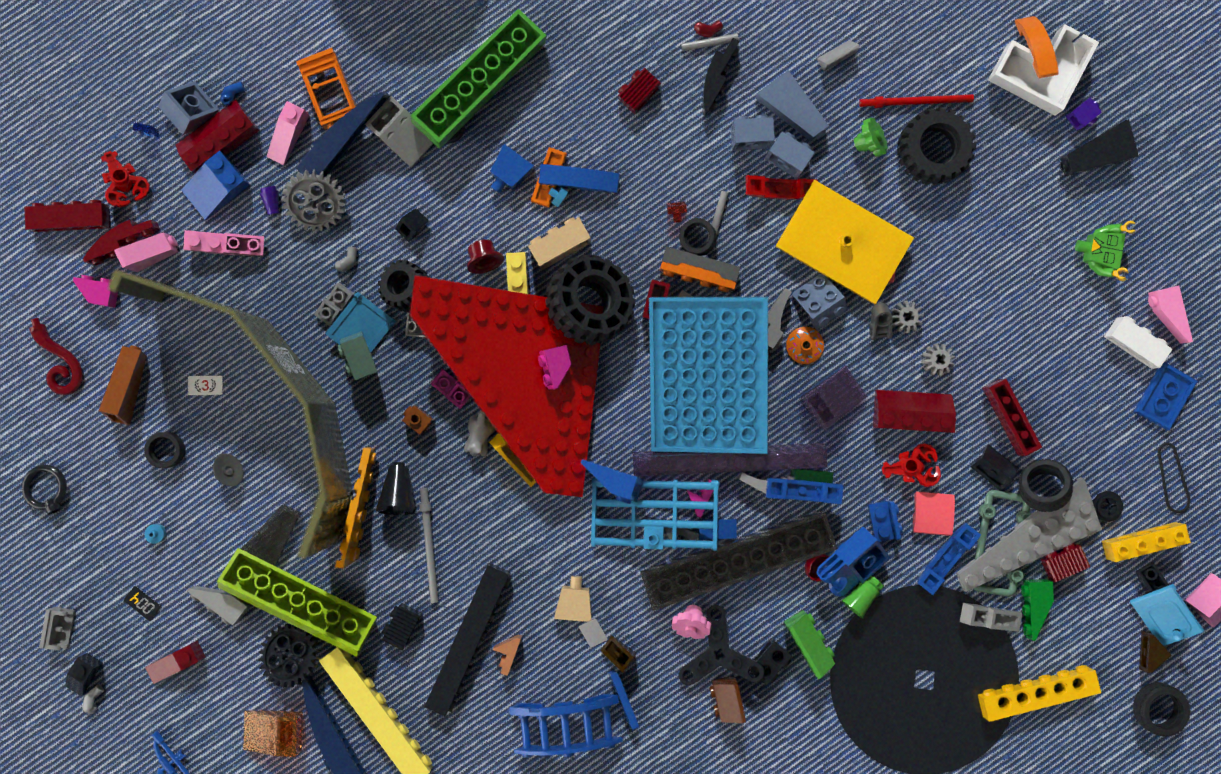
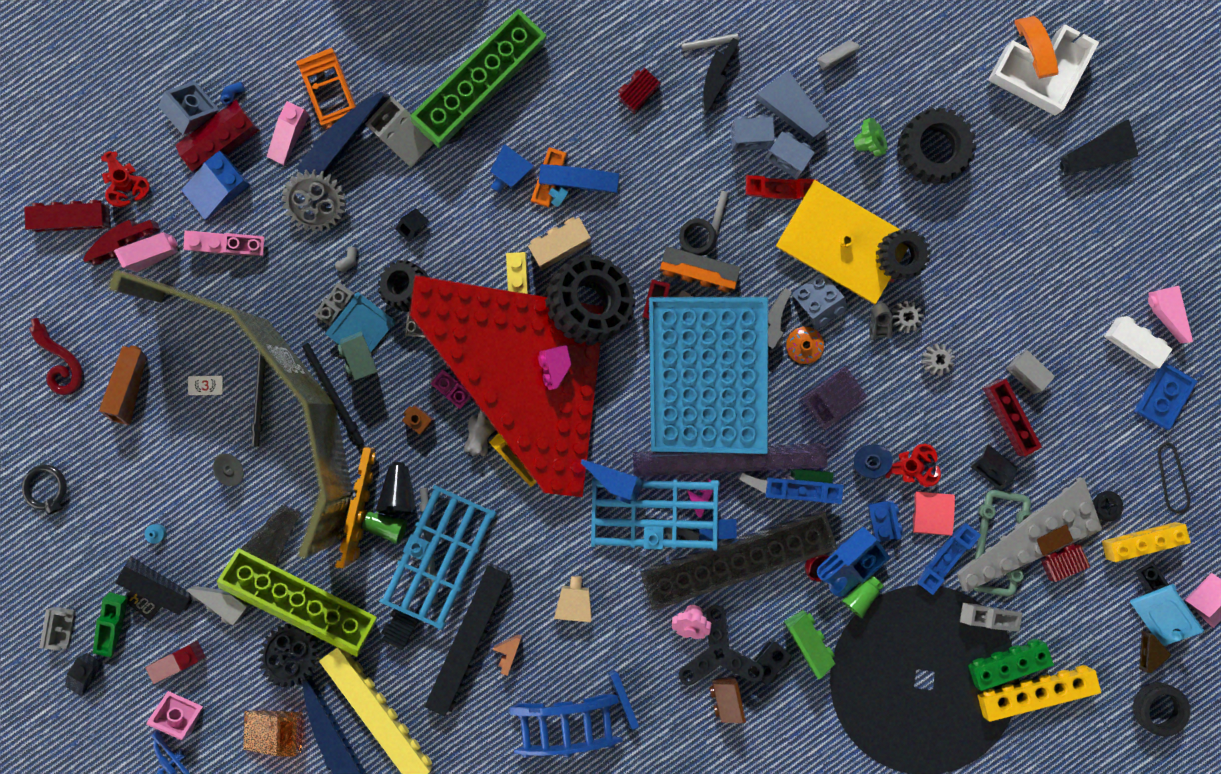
(88, 703): light grey arm -> none
(96, 291): dark pink slope -> none
(109, 624): none -> green slope
(145, 129): clear blue tile -> none
(153, 586): none -> black slope
(175, 716): none -> bright pink slope
(179, 450): black tyre -> none
(256, 426): none -> black bar
(270, 198): dark purple cone -> none
(350, 426): none -> black bar
(385, 527): none -> bright green plant
(424, 551): none -> dark azure door
(483, 257): dark red piece -> none
(593, 633): white sticker -> none
(618, 654): dark brown slope -> none
(676, 209): clear red tile -> none
(707, 30): dark red arm -> none
(873, 454): none -> dark blue dish
(879, 101): red bar -> none
(914, 411): dark red slope -> none
(917, 249): none -> black tyre
(1010, 664): none -> green brick
(1030, 372): none -> light grey hinge
(1037, 602): green slope -> none
(1051, 467): black tyre -> none
(1054, 539): none -> reddish brown sticker
(1084, 114): dark purple brick -> none
(1105, 249): bright green torso -> none

